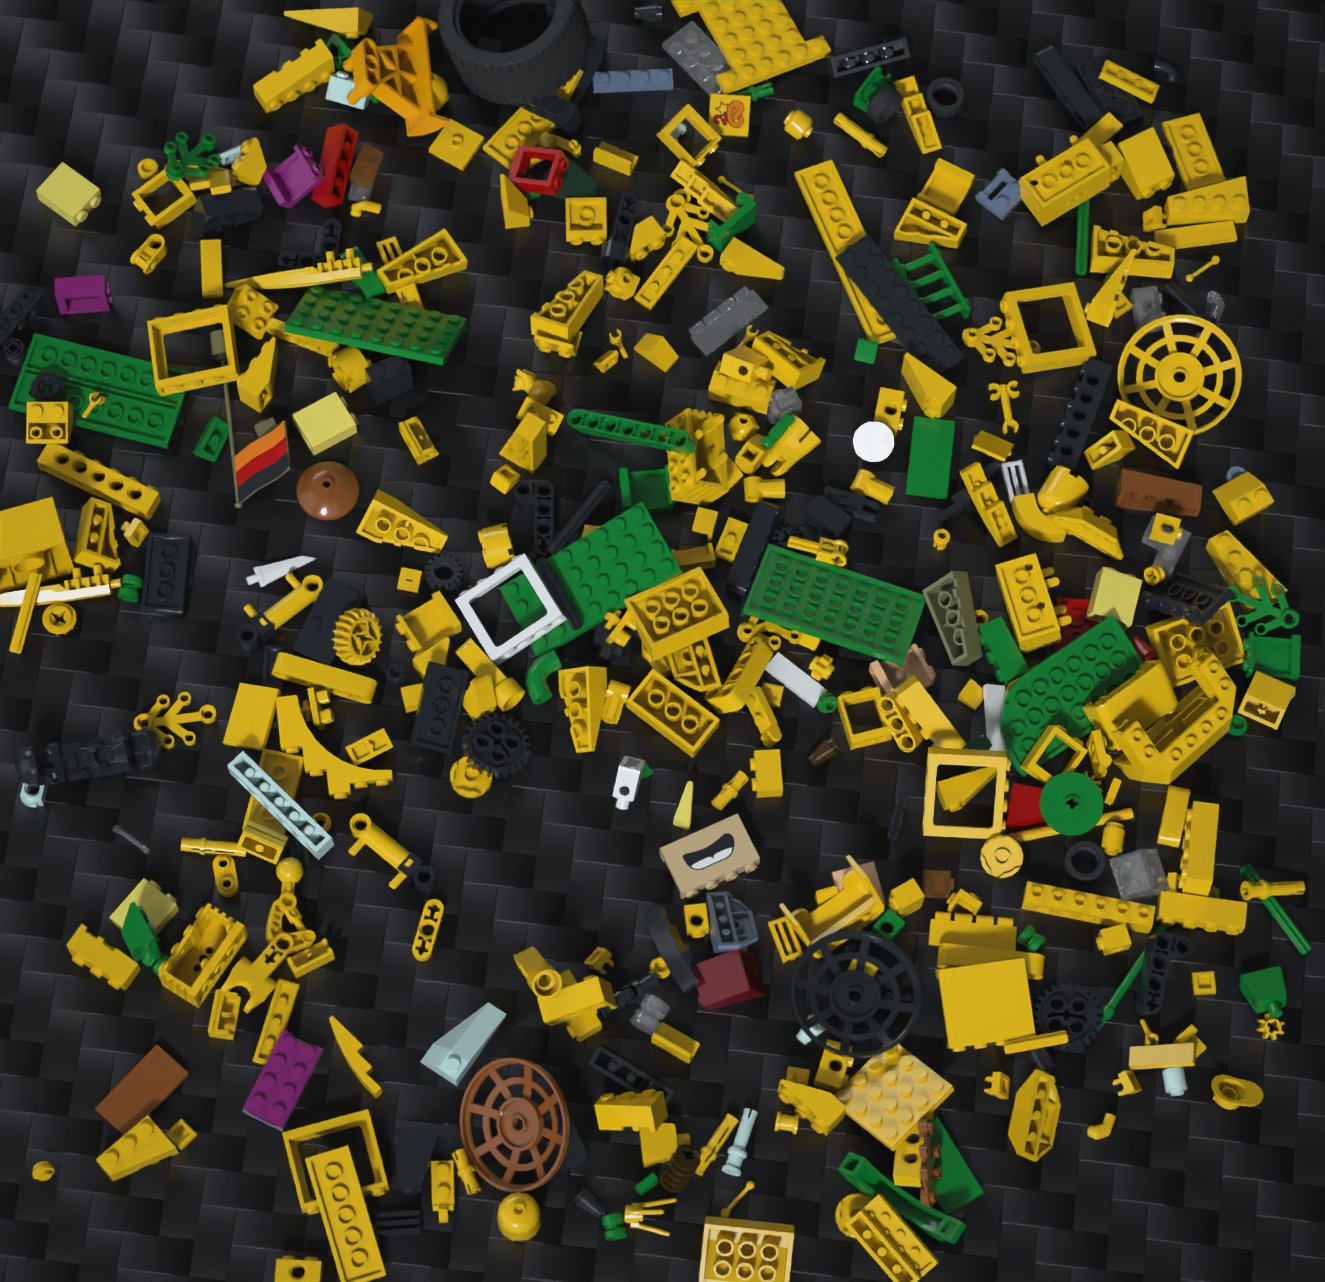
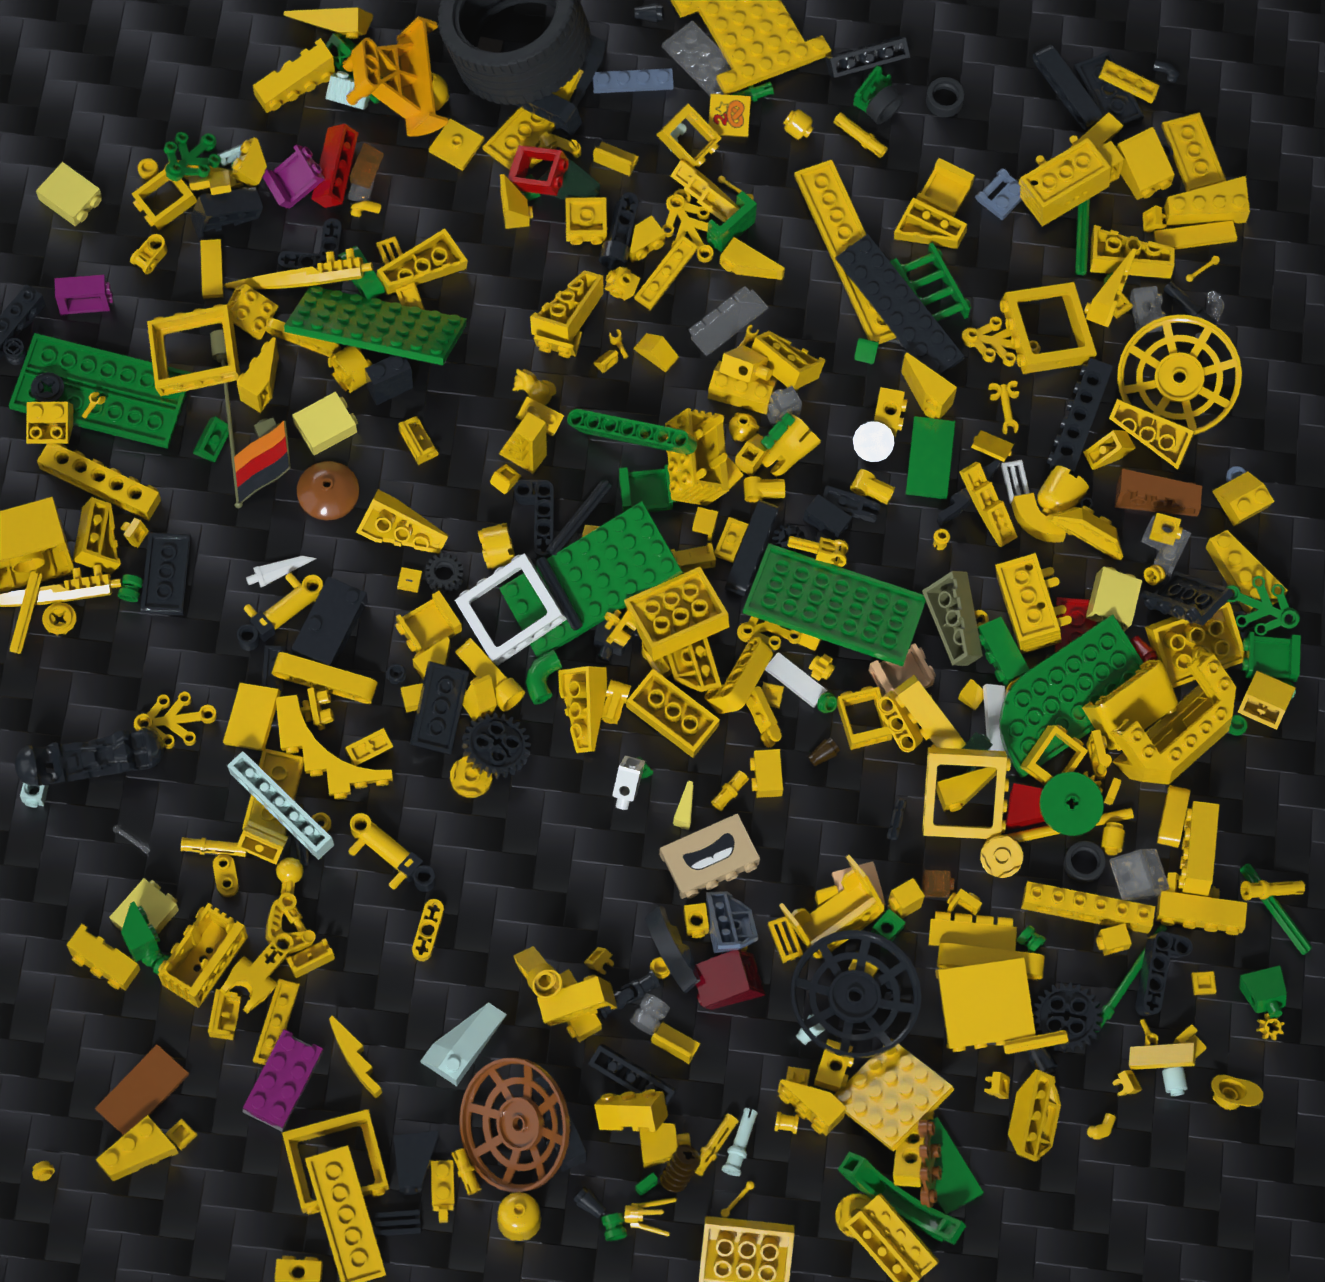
(357, 636): yellow gear -> none
(918, 116): yellow slope -> none

